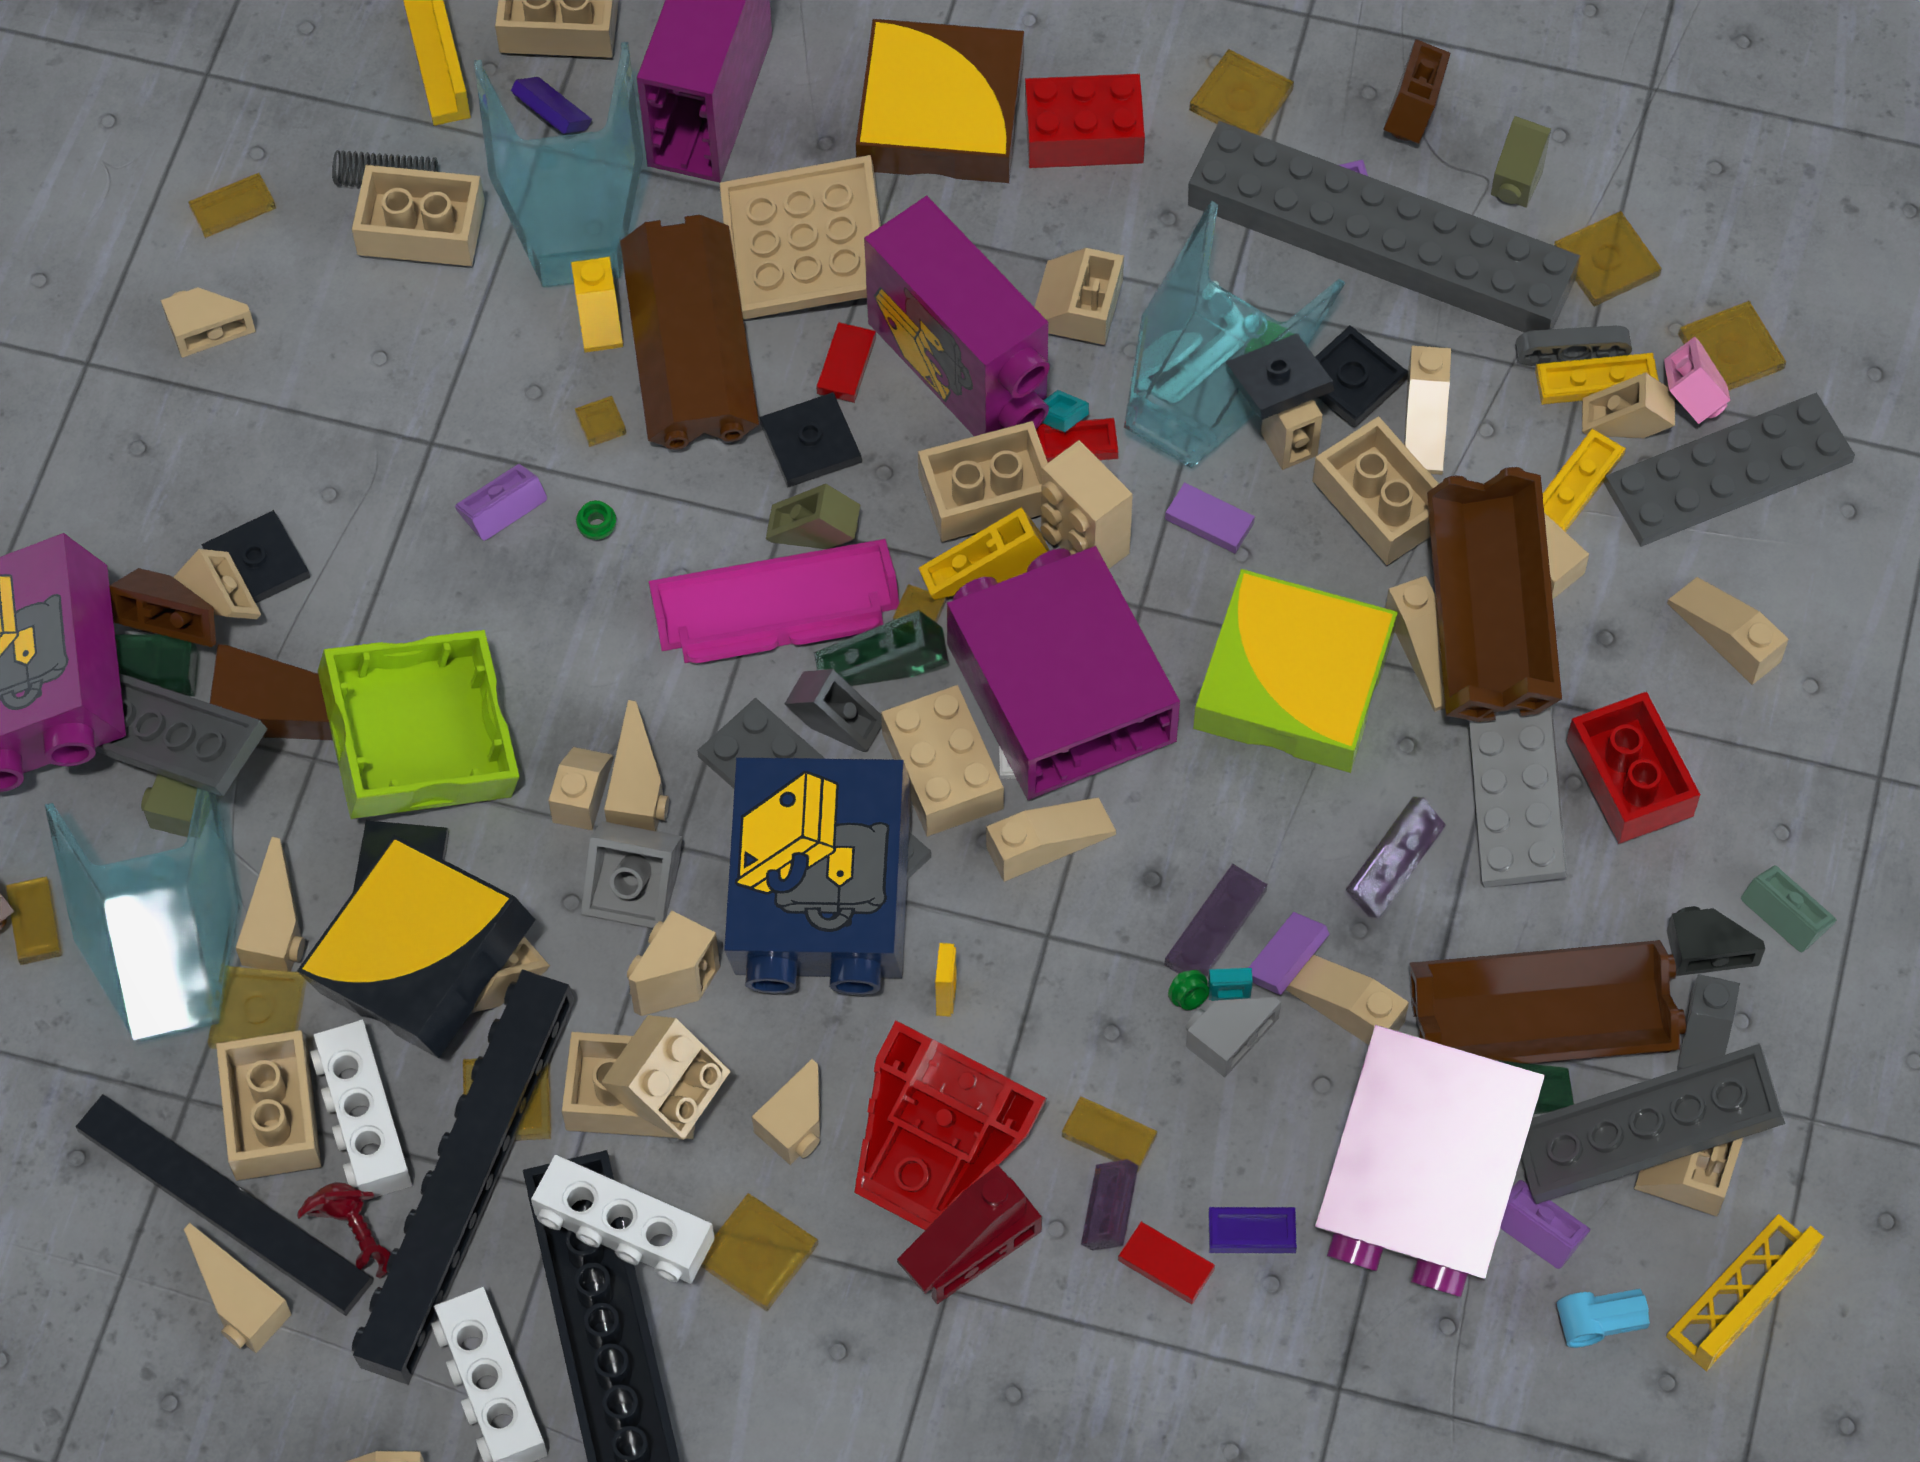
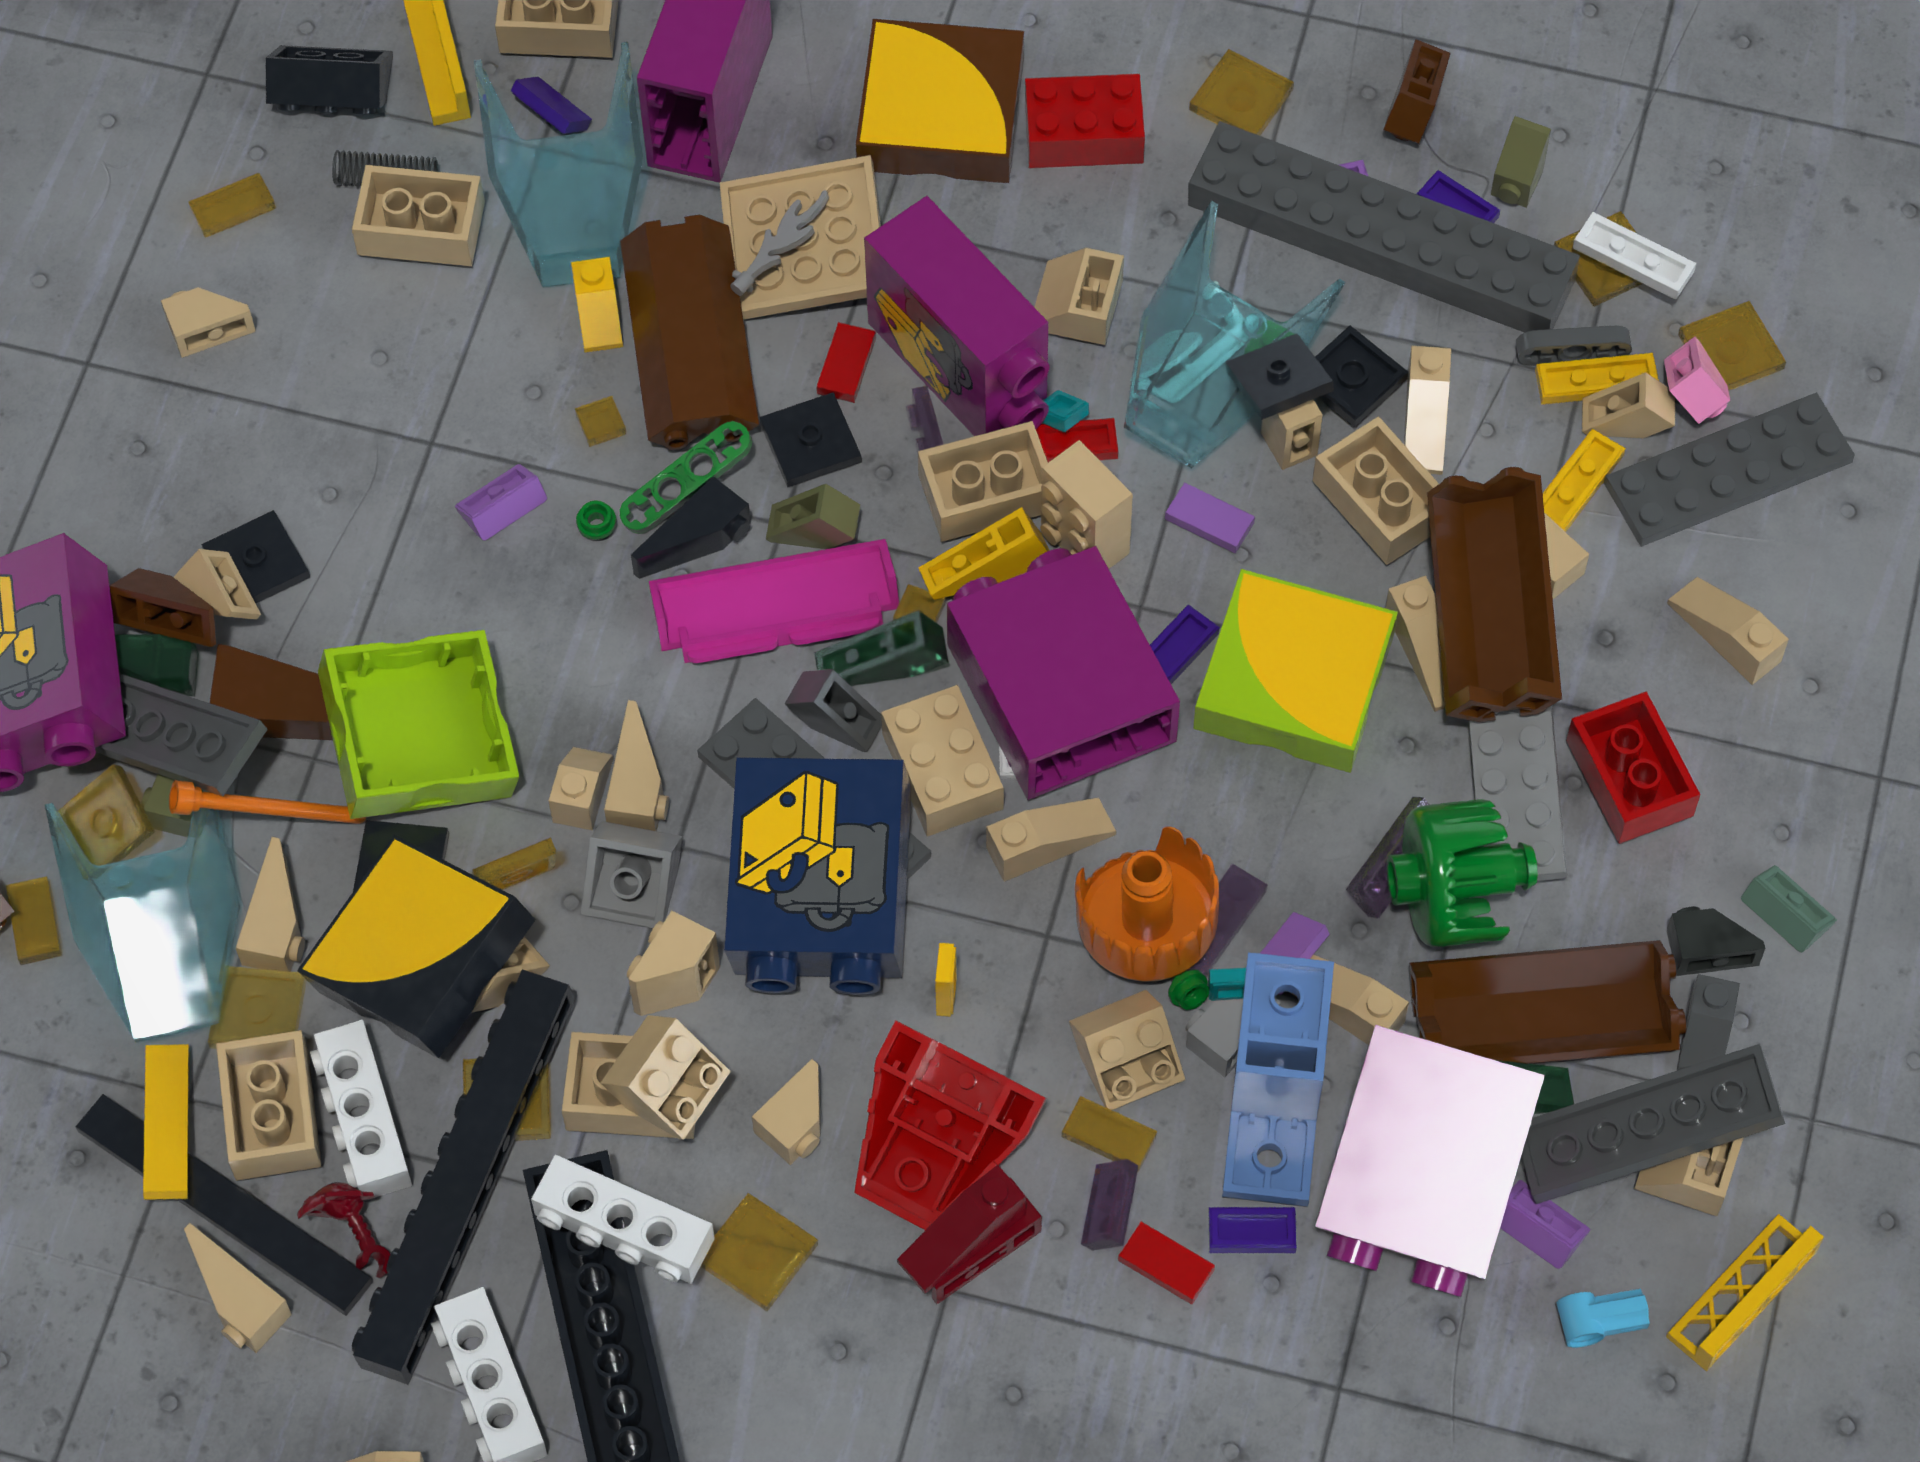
(107, 818): none -> clear yellow tile
(166, 1122): none -> yellow tile
(186, 798): none -> orange piece
(328, 78): none -> black slope
(519, 865): none -> clear yellow tile
(681, 471): none -> green beam
(695, 530): none -> black slope
(787, 238): none -> light grey piece
(922, 415): none -> clear purple plate
(1127, 1049): none -> tan slope
(1150, 909): none -> orange piece
(1183, 641): none -> dark purple tile
(1278, 1079): none -> medium blue bracket
(1449, 862): none -> green piece
(1452, 194): none -> dark purple tile
(1634, 255): none -> white plate

